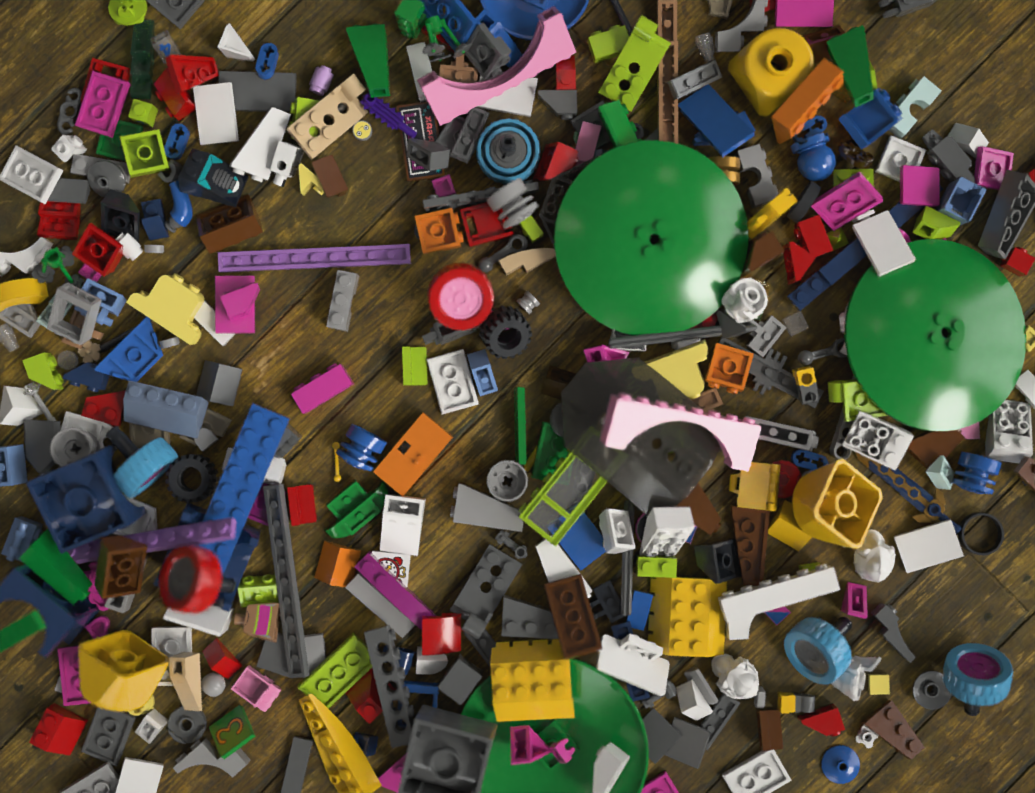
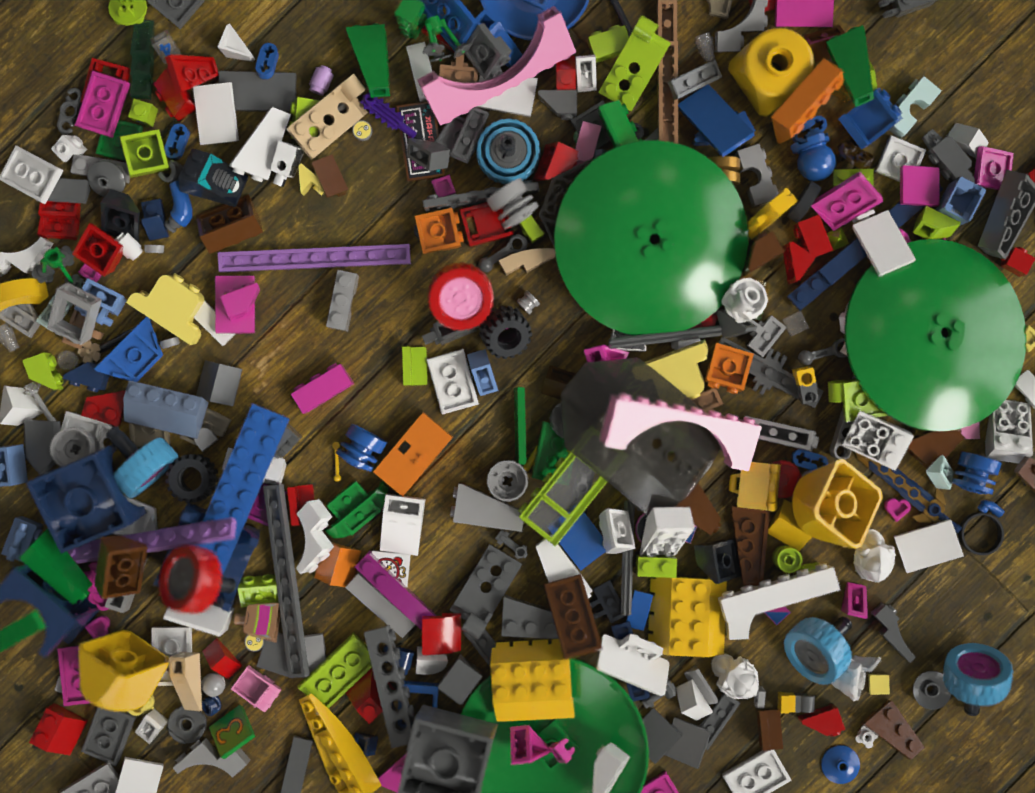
(211, 707): none -> dark blue tile
(253, 643): none -> light yellow tile
(317, 545): none -> white arch
(586, 73): none -> white slope
(787, 558): none -> lime wheel
(897, 508): none -> dark pink tile
(992, 507): none -> blue arm

